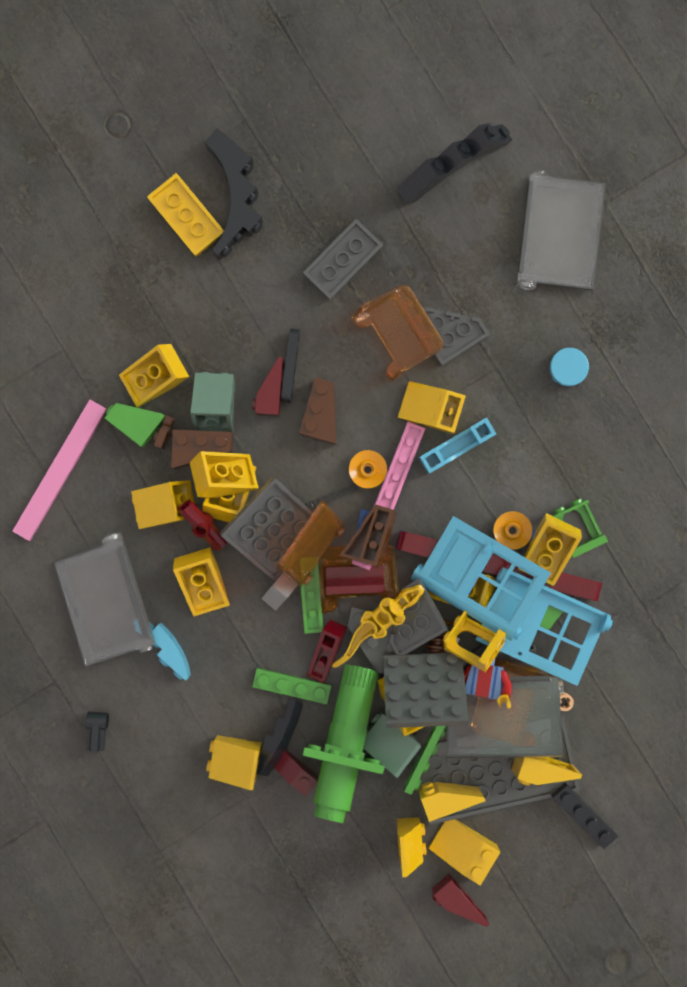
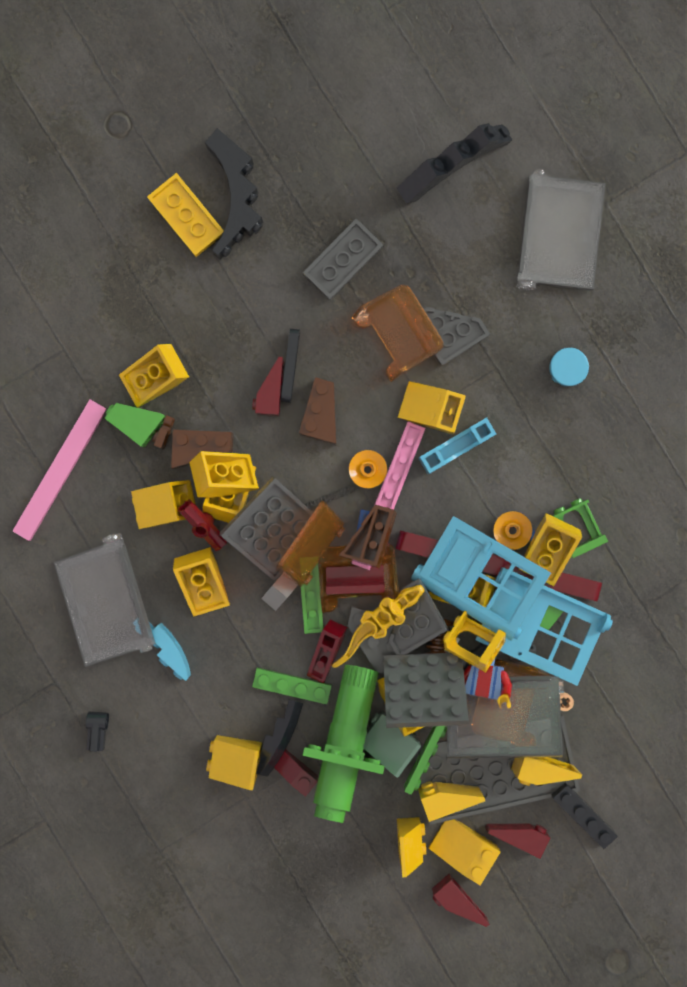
(213, 402): sand green slope -> none
(523, 836): none -> dark red slope

